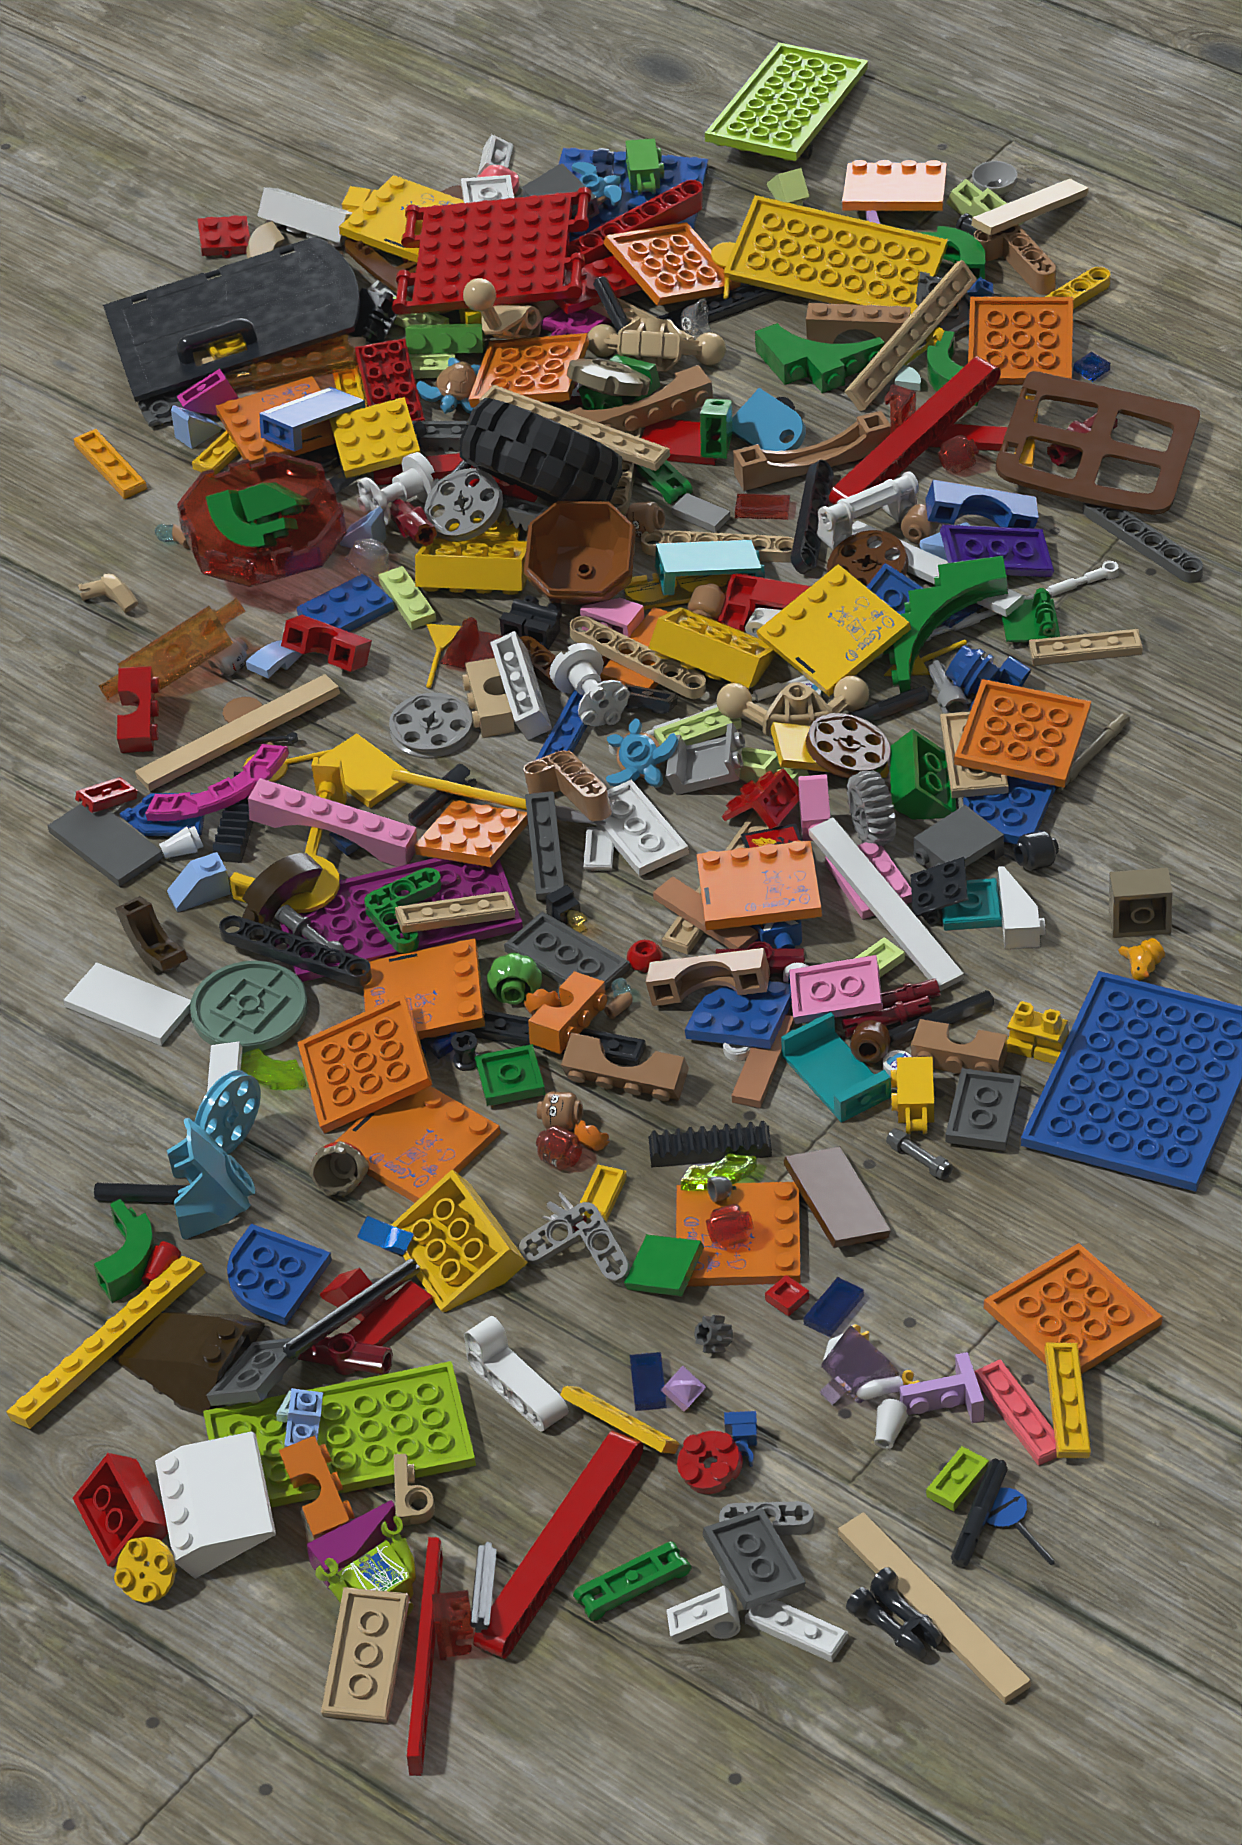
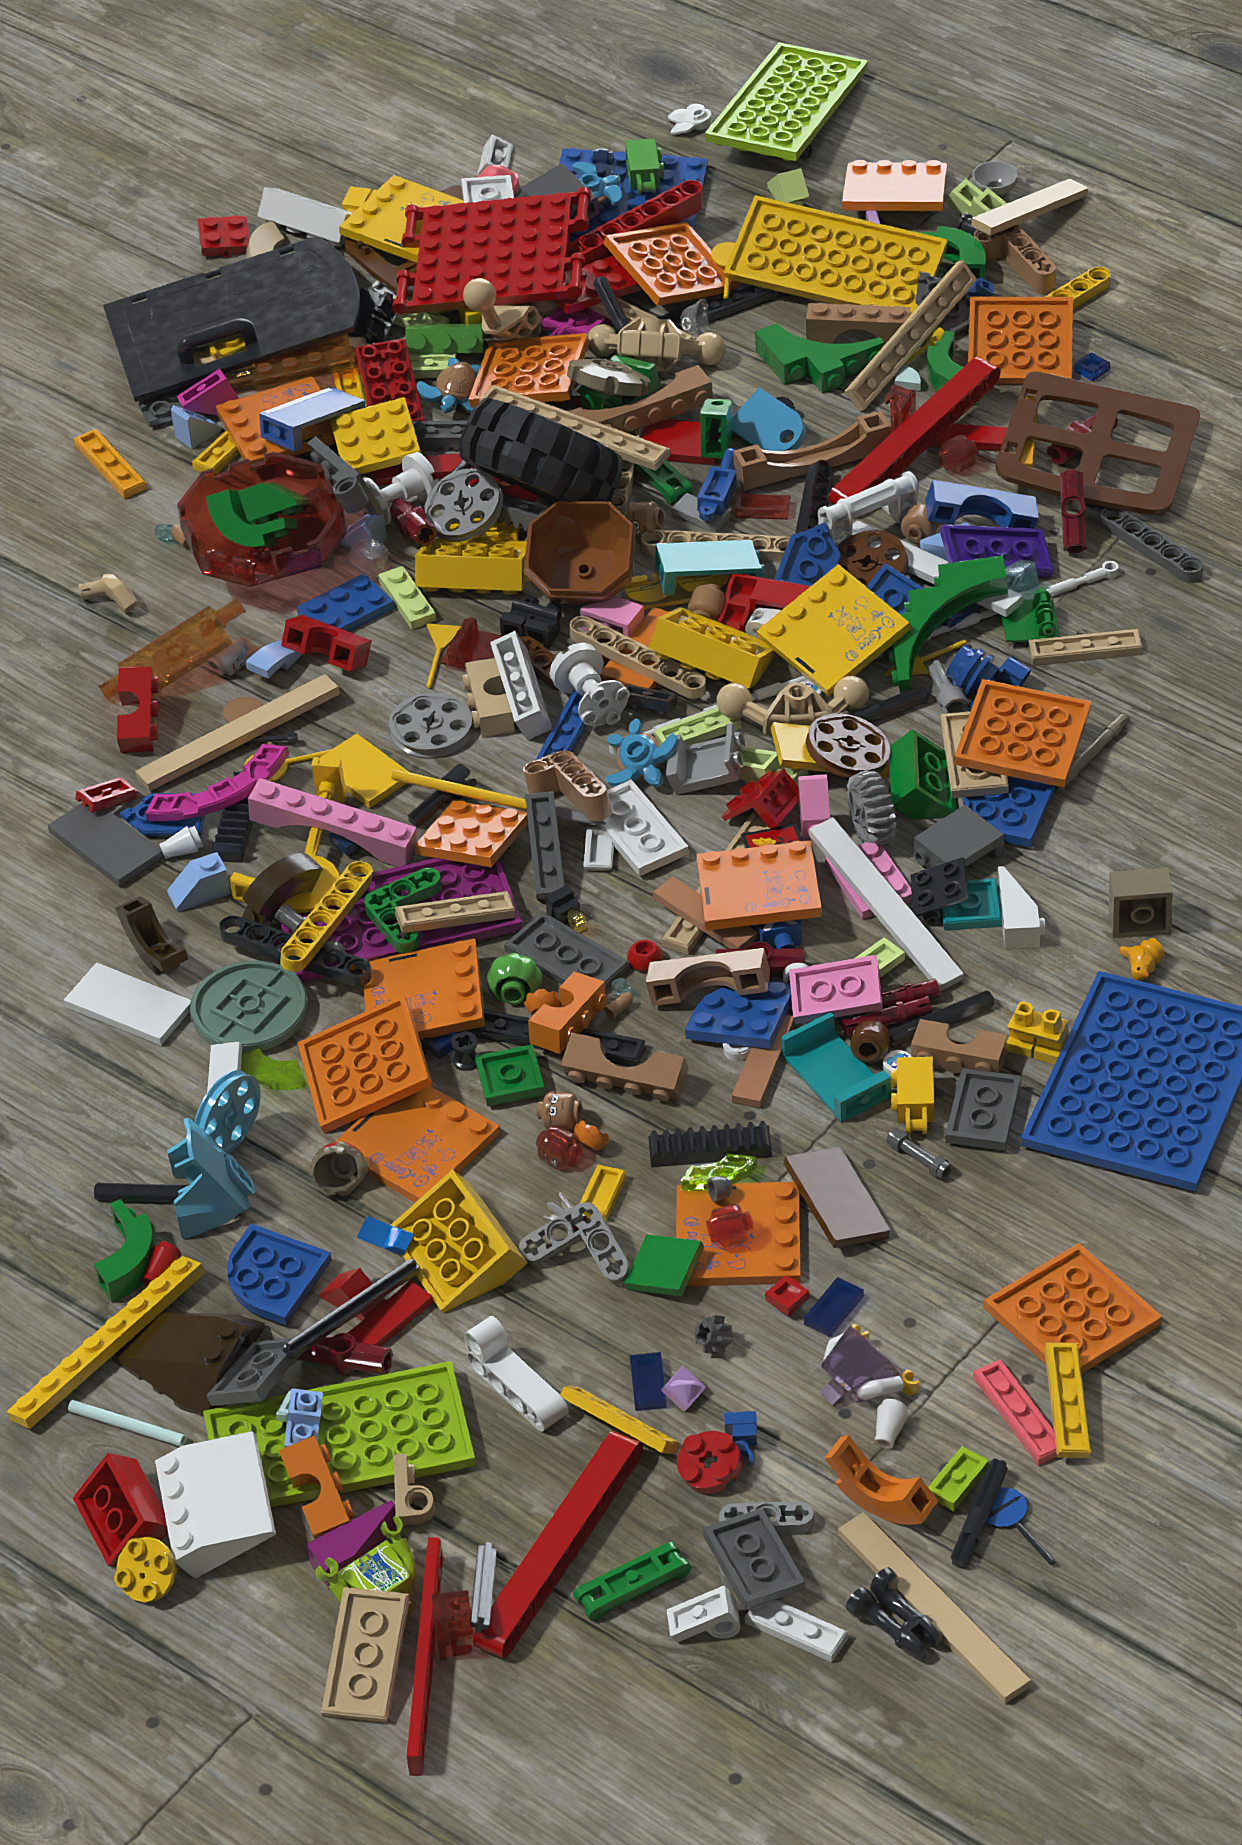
(127, 1423): none -> light aqua piece
(322, 914): none -> yellow beam
(347, 482): none -> dark grey hinge
(692, 118): none -> white plate
(719, 482): none -> blue piece
(808, 556): none -> blue tile
(875, 1491): none -> orange arch
(947, 1392): lavender bracket -> none
(1022, 576): none -> clear light blue slope
(1036, 850): black head -> none
(1073, 497): none -> dark red piece

